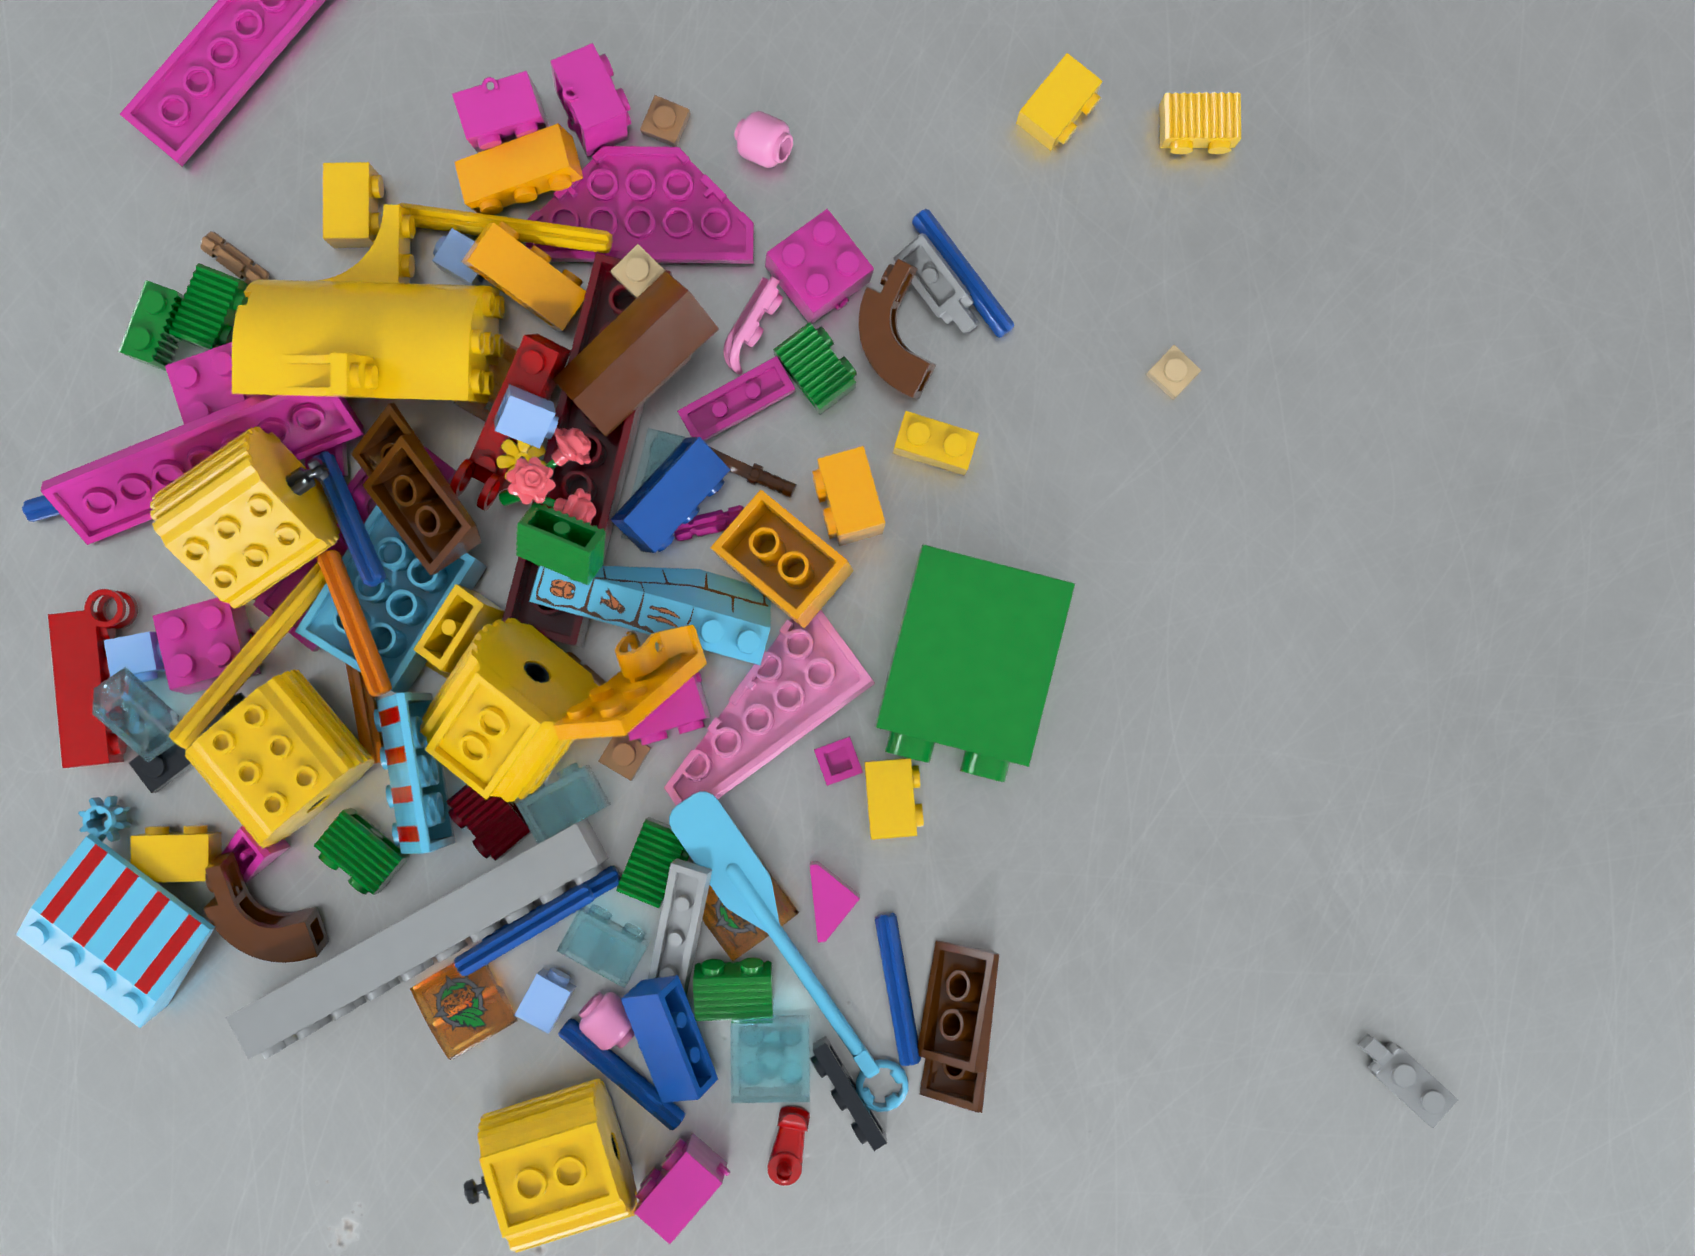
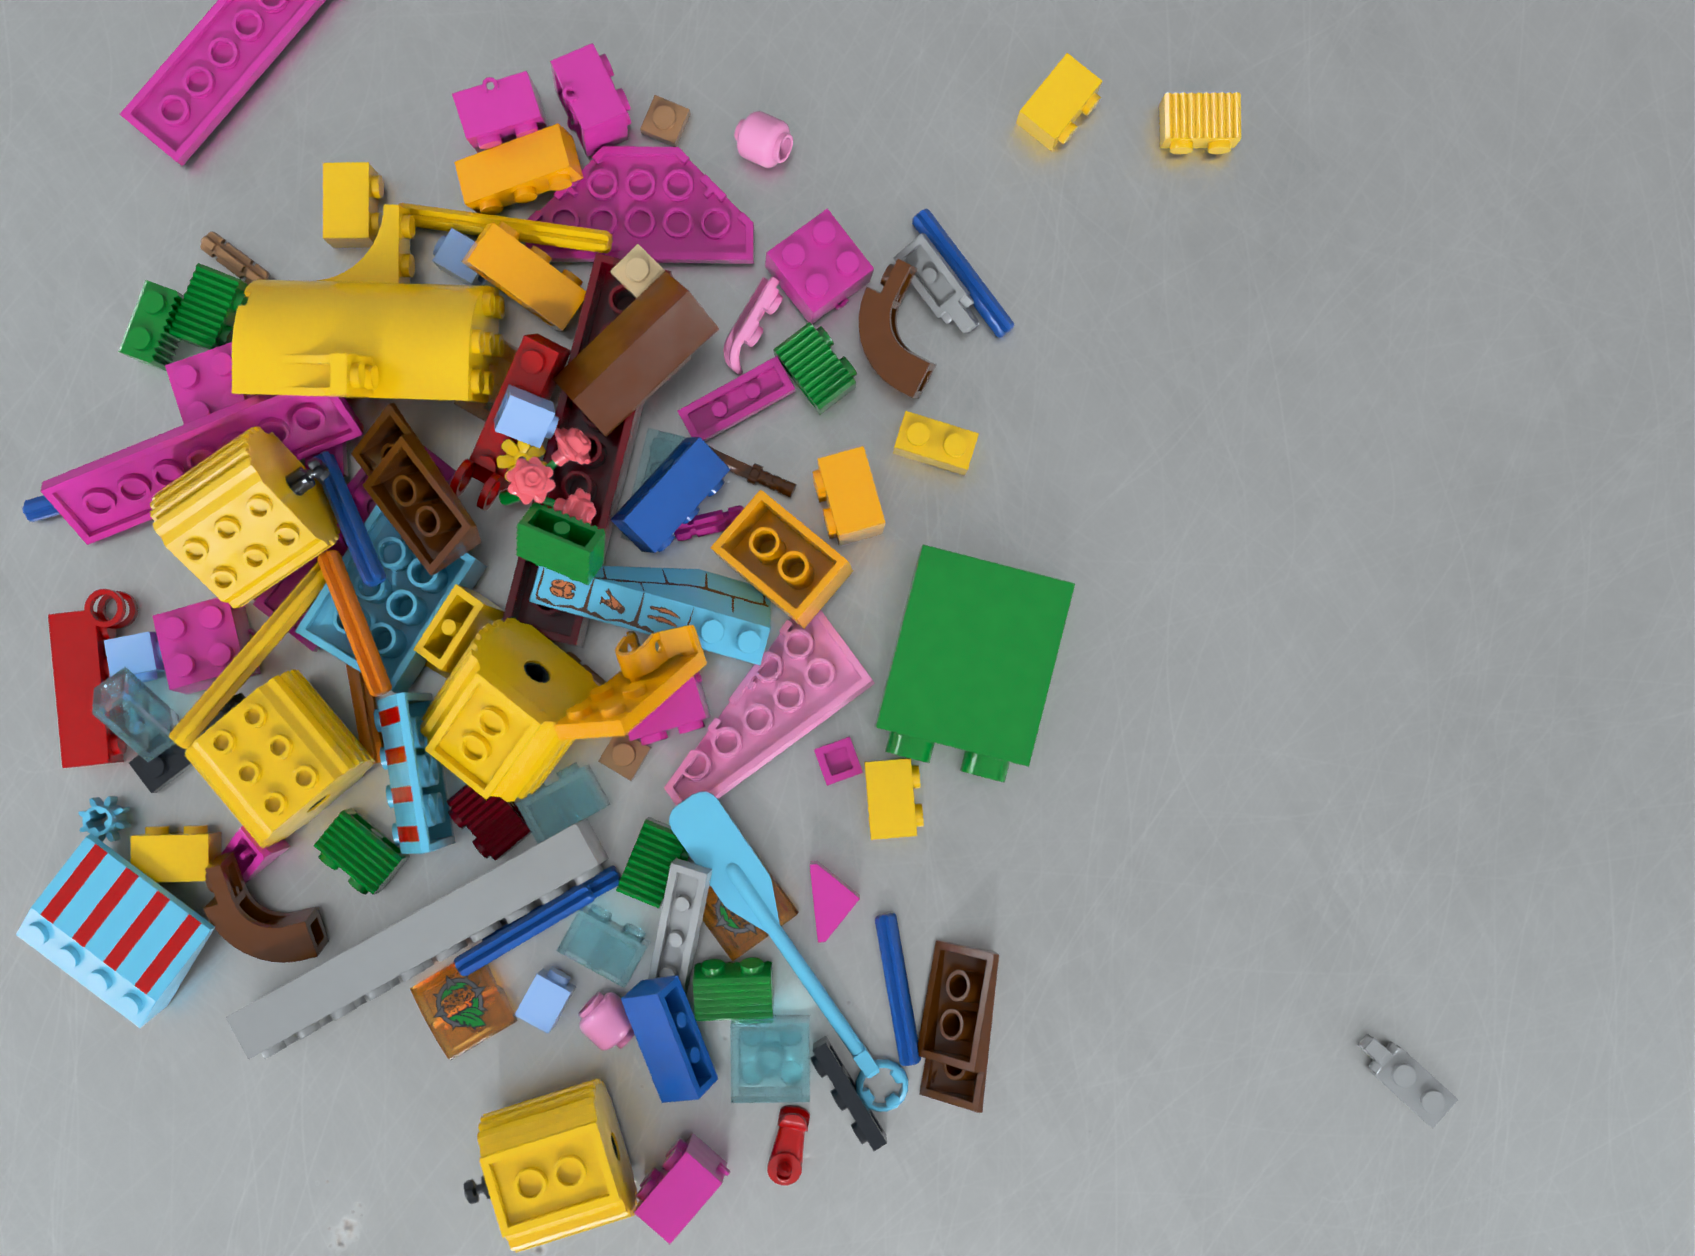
(622, 1075): blue axle -> none
(1173, 372): tan plate -> none

